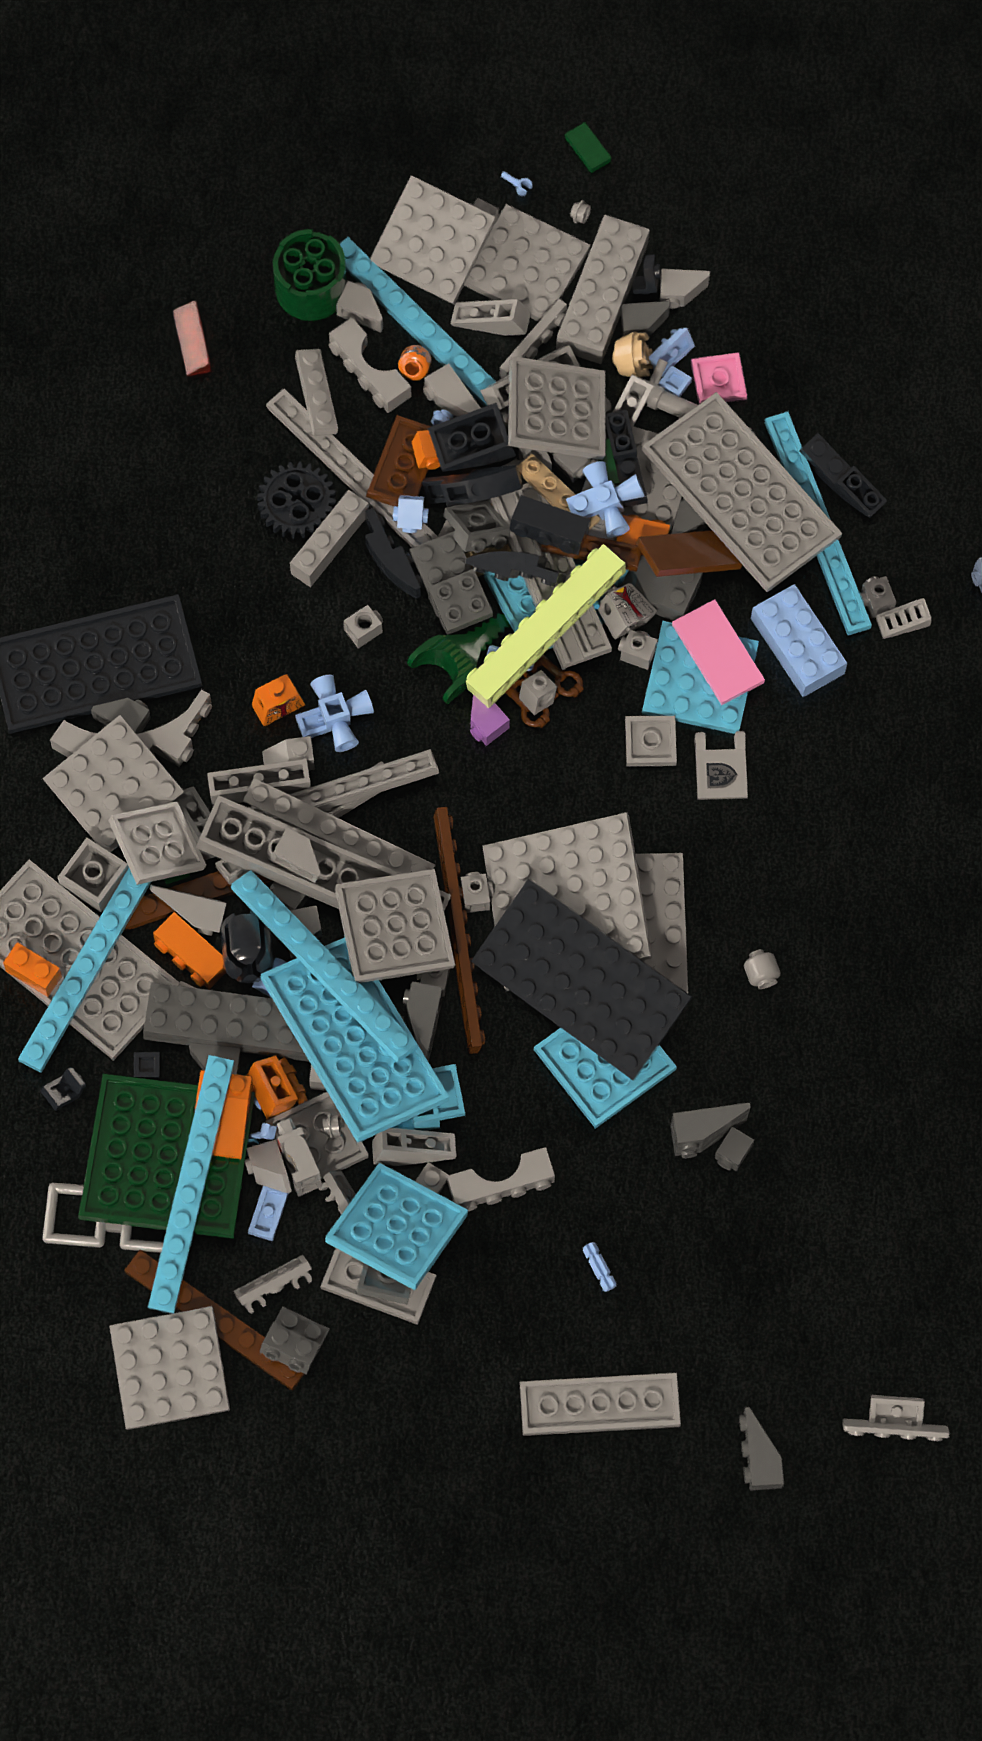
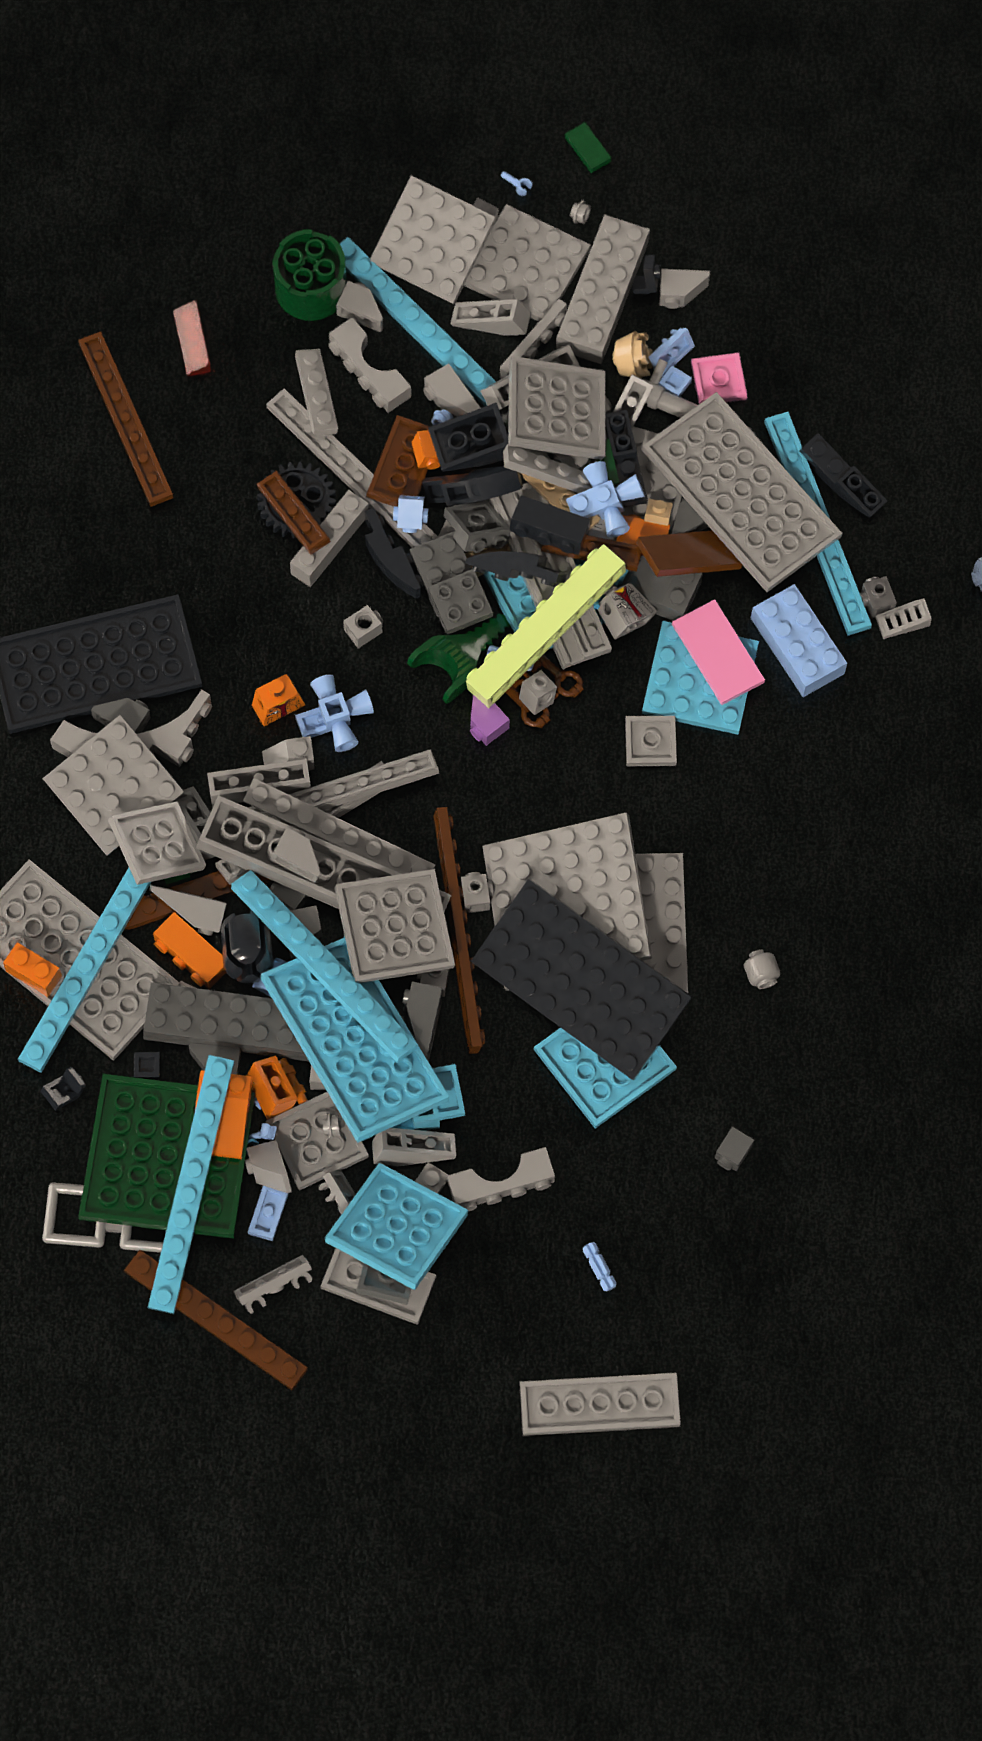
(93, 874): light grey brick -> none
(125, 419): none -> reddish brown plate
(169, 1368): light grey plate -> none
(293, 513): none -> reddish brown tile
(294, 1340): dark grey plate -> none
(298, 1156): light grey hips -> none
(414, 362): orange head -> none
(545, 469): none -> light grey plate
(638, 648): light grey brick -> none
(643, 317): dark grey slope -> none
(658, 512): none -> tan plate
(701, 1128): dark grey slope -> none
(721, 772): light grey flag -> none
(764, 1461): dark grey slope -> none
(898, 1417): light grey bracket -> none

